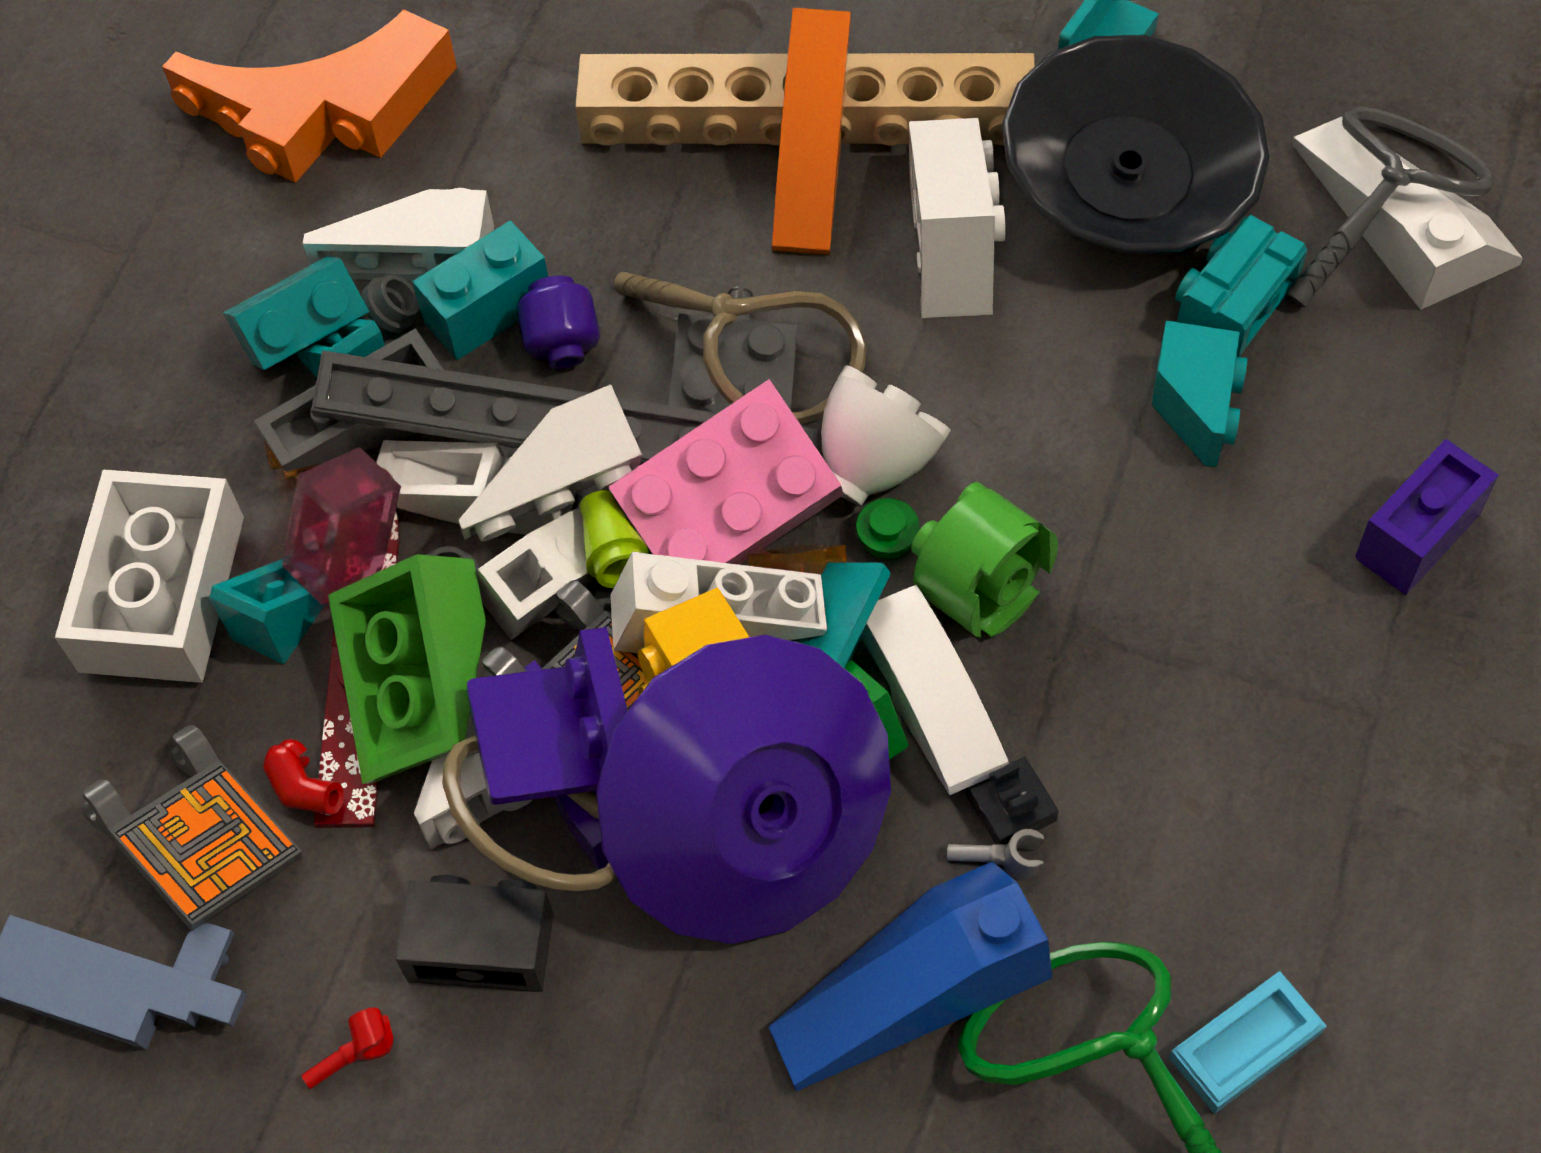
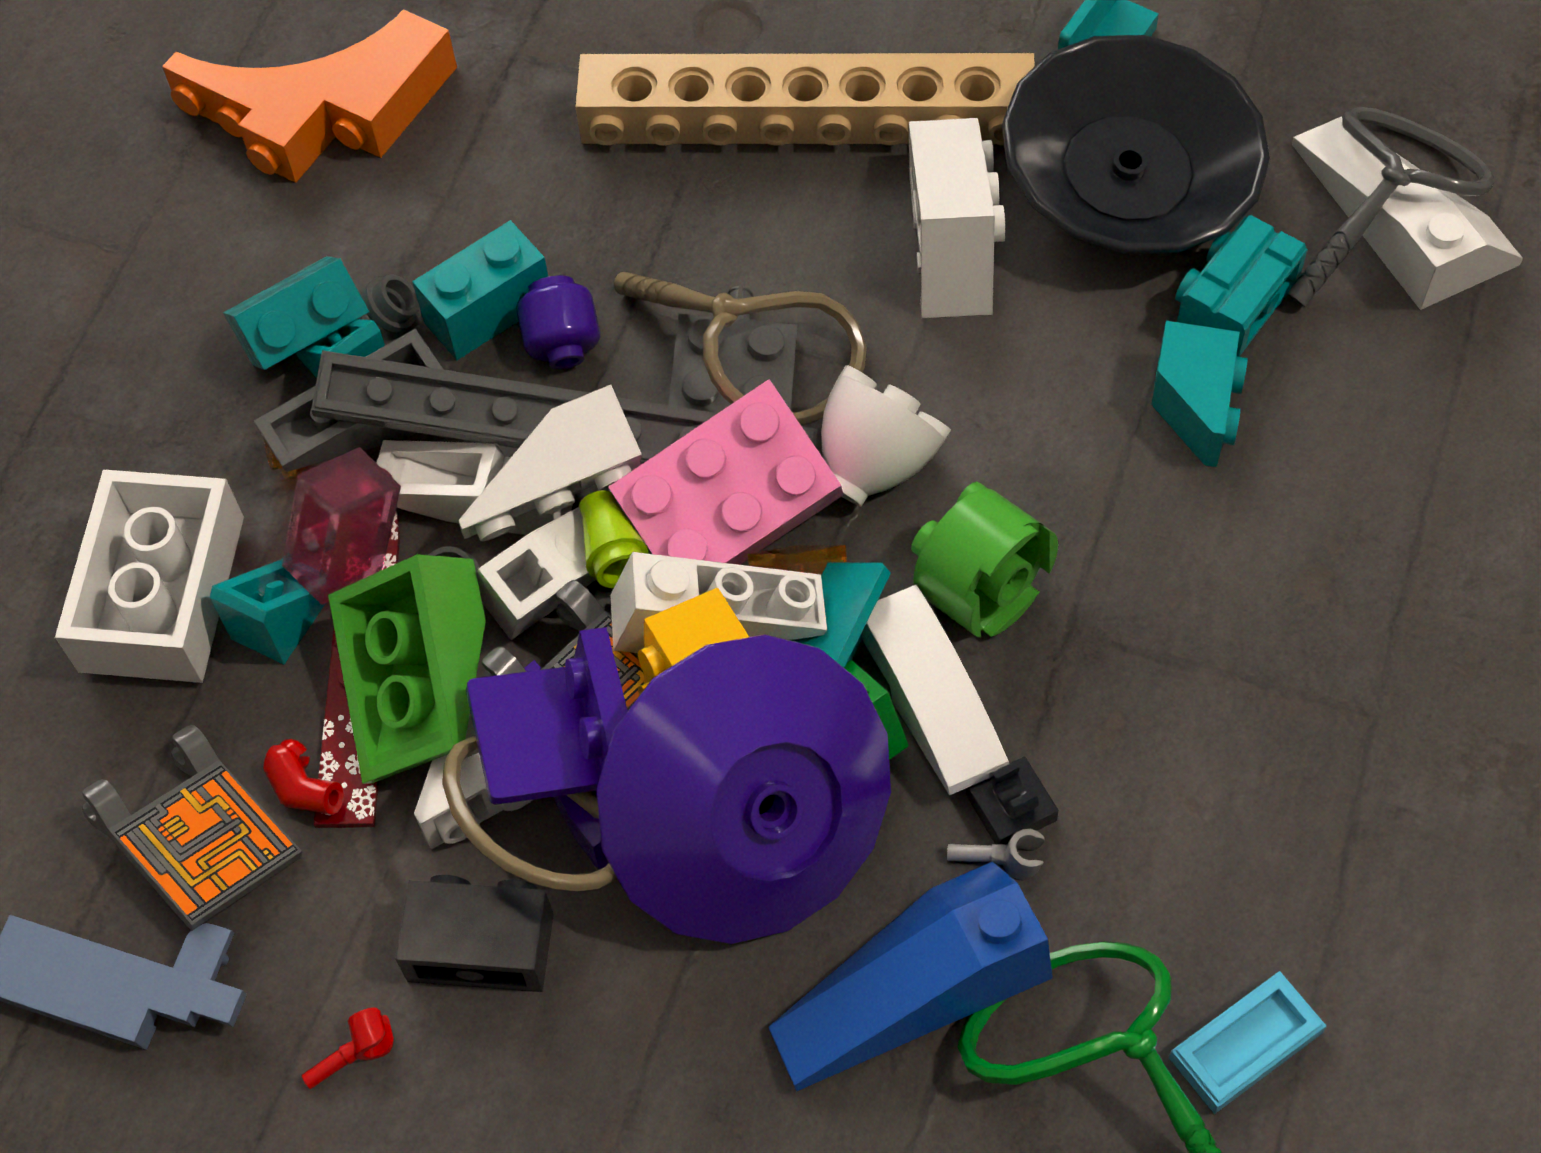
(405, 234): white slope -> none
(811, 131): orange slope -> none
(887, 528): green plate -> none
(1425, 516): dark purple panel -> none

